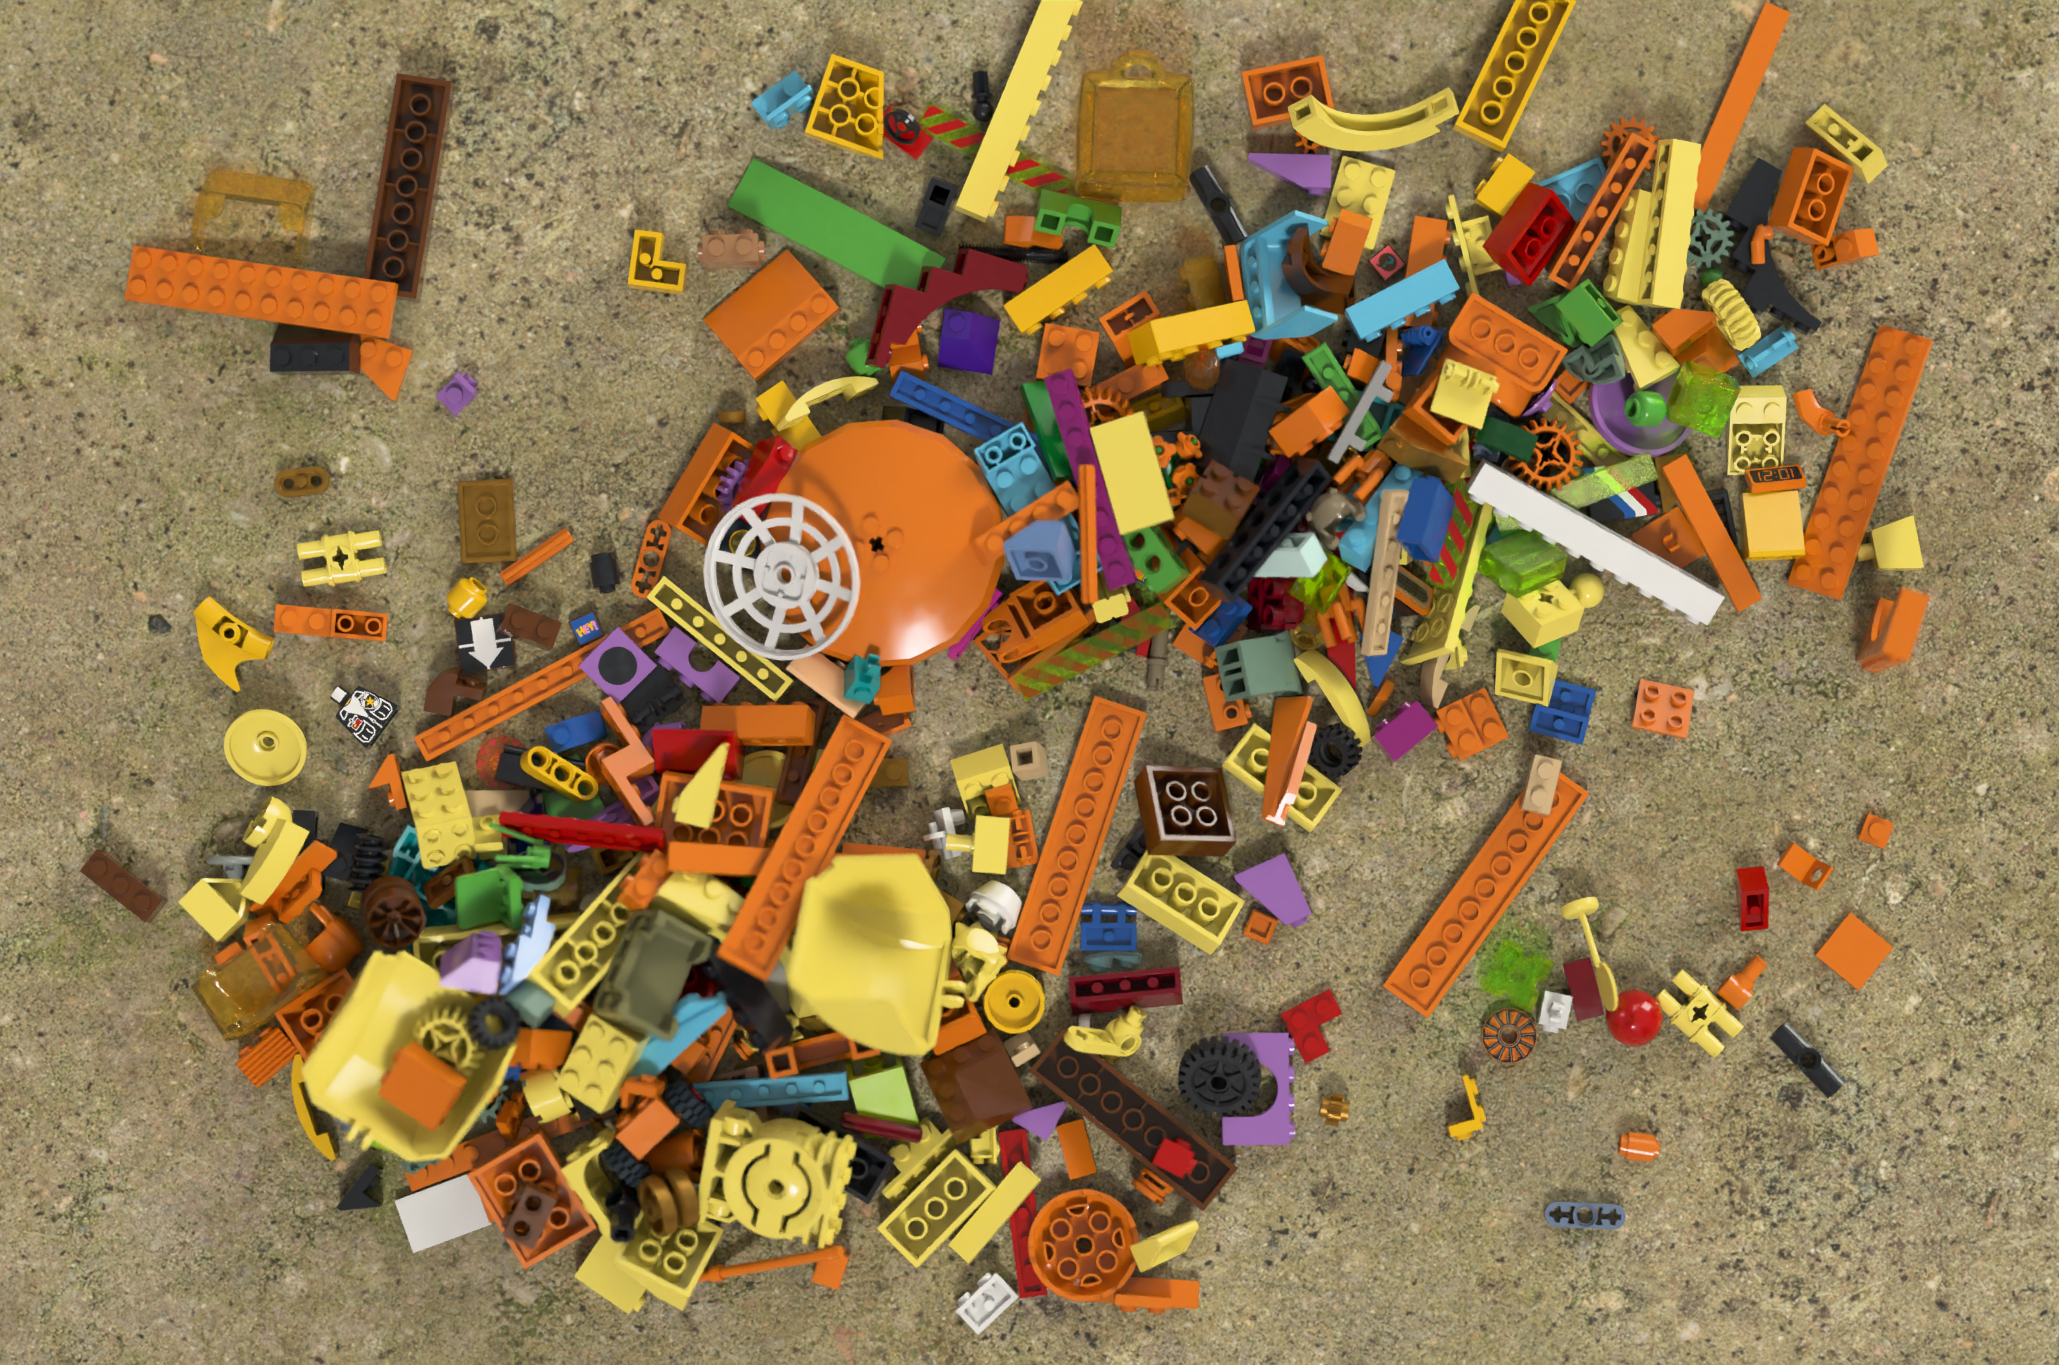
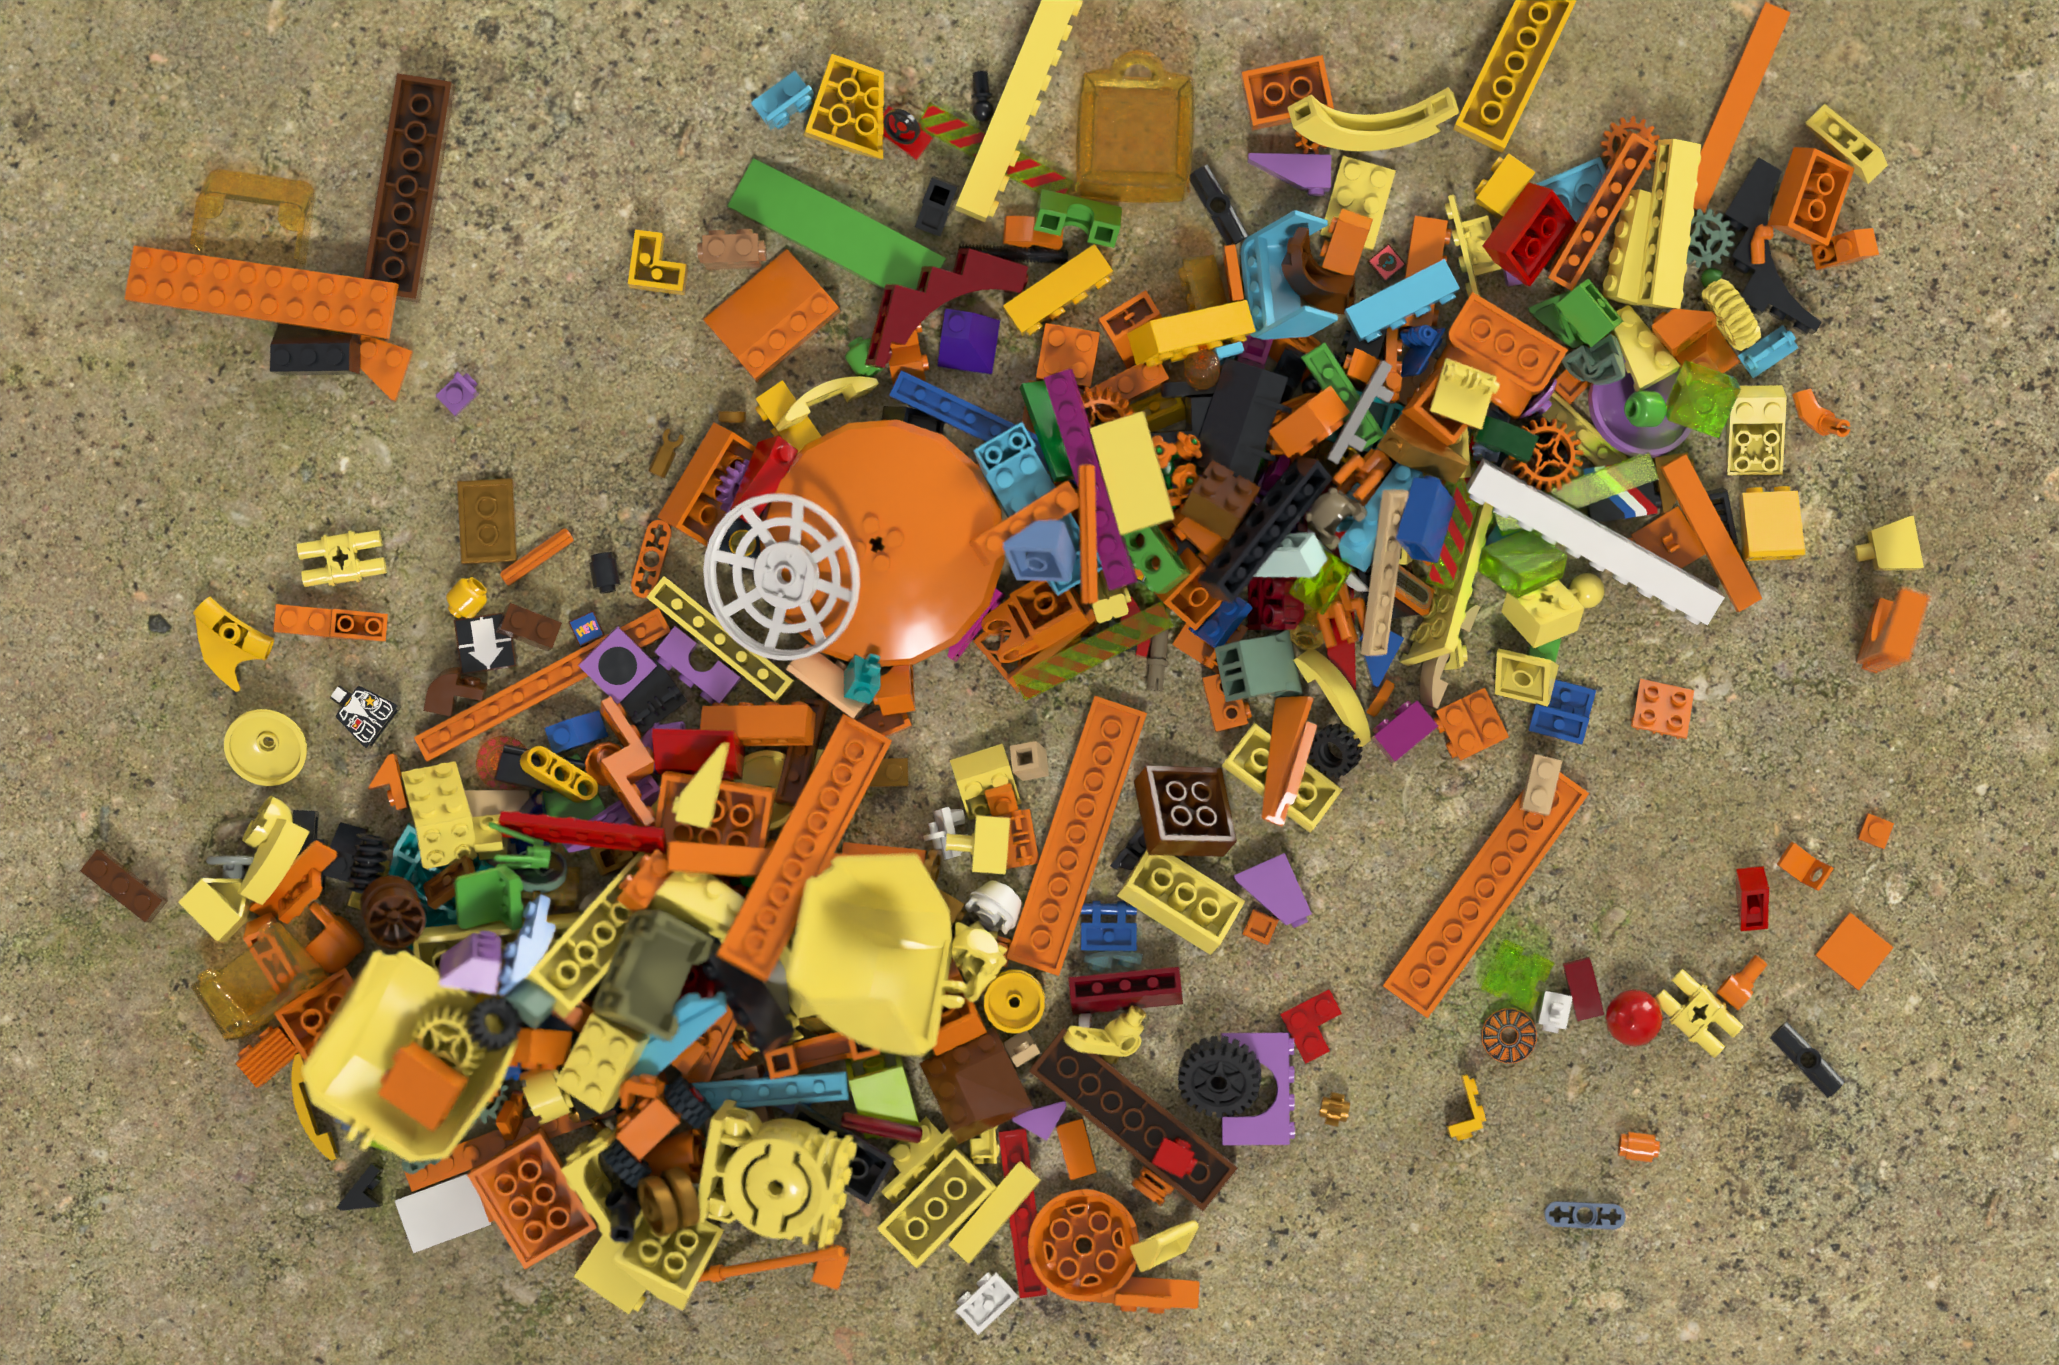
(229, 953): orange tile -> none
(302, 482): pearl gold plate -> none
(534, 1216): reddish brown brick -> none
(665, 455): none -> pearl gold bar
(1604, 977): light yellow piece -> none
(1775, 478): orange tile -> none
(1860, 462): orange plate -> none

